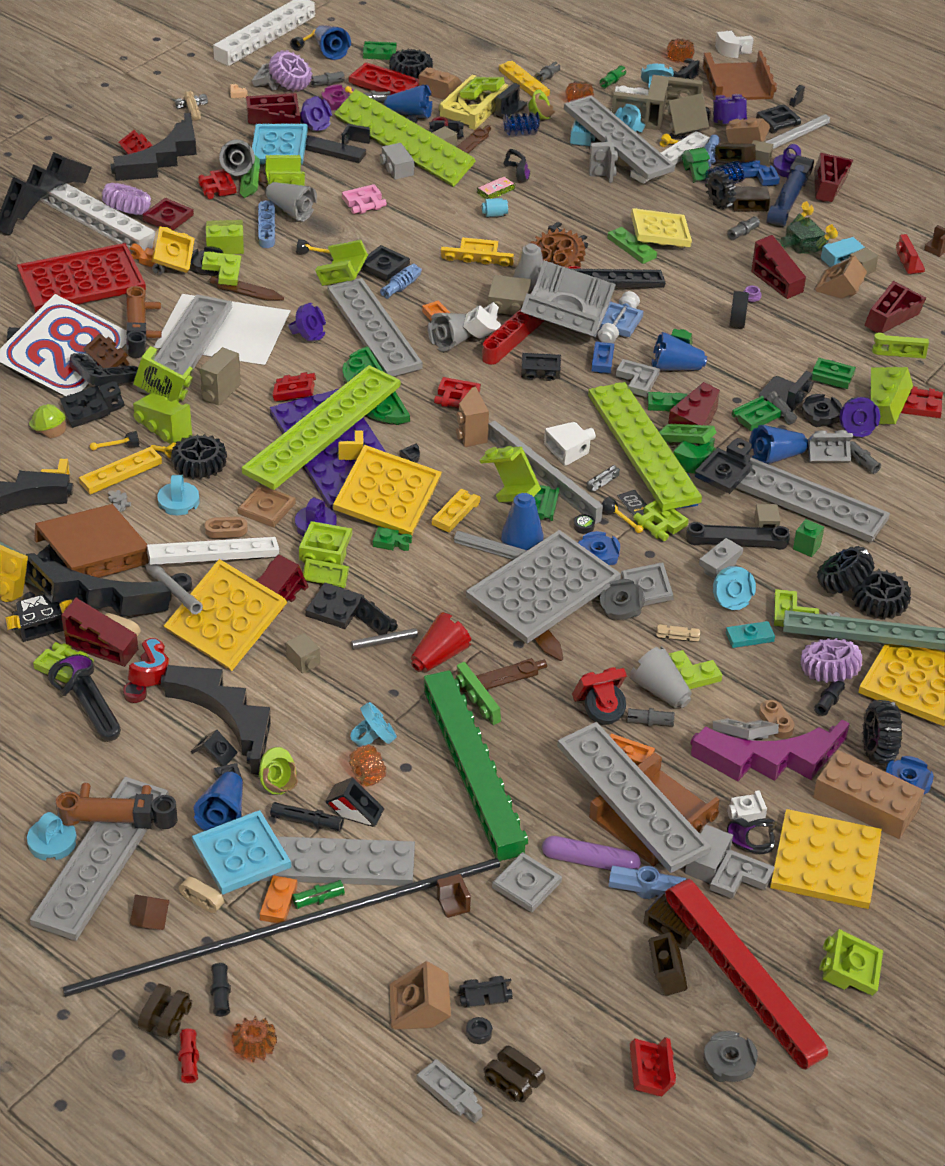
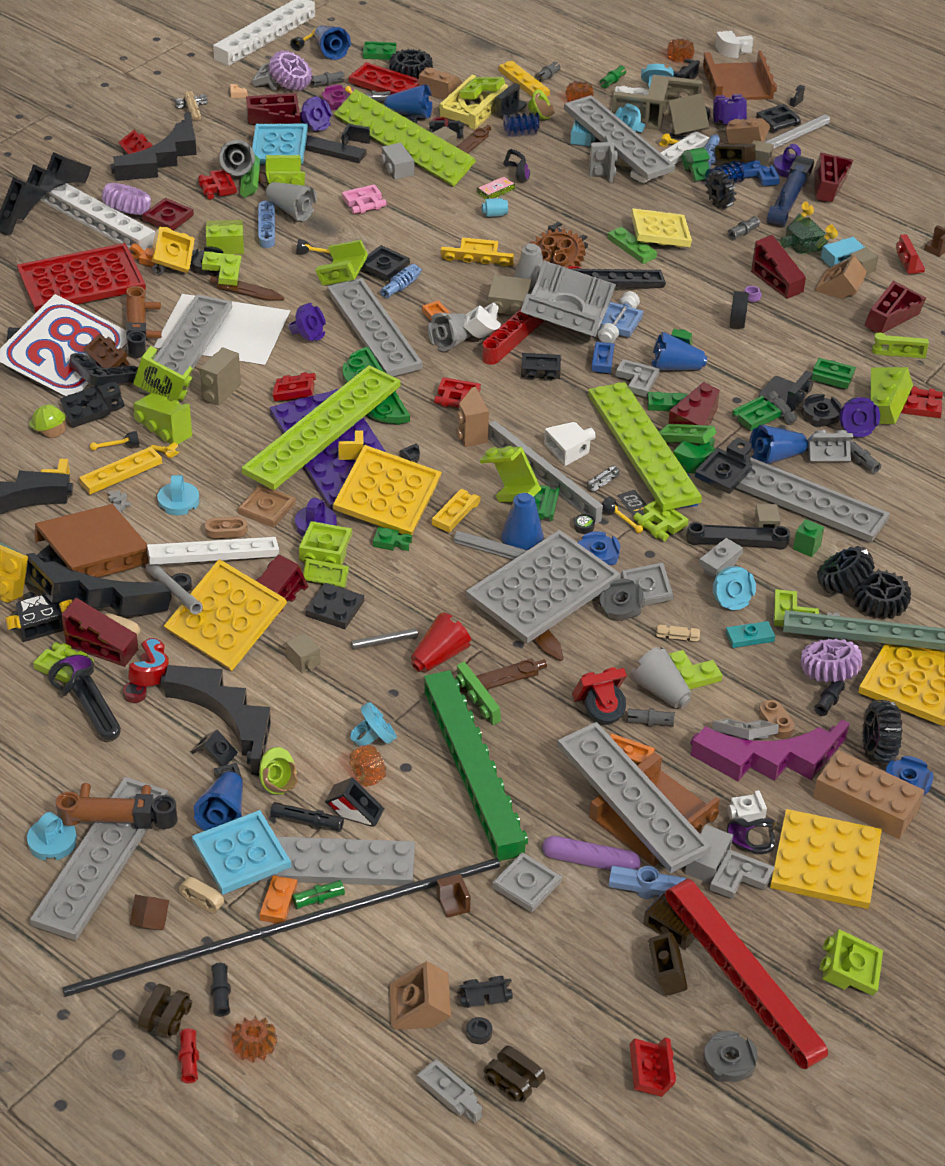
(199, 456): black gear -> none
(374, 617): black hinge -> none
(751, 199): dark brown brick -> none

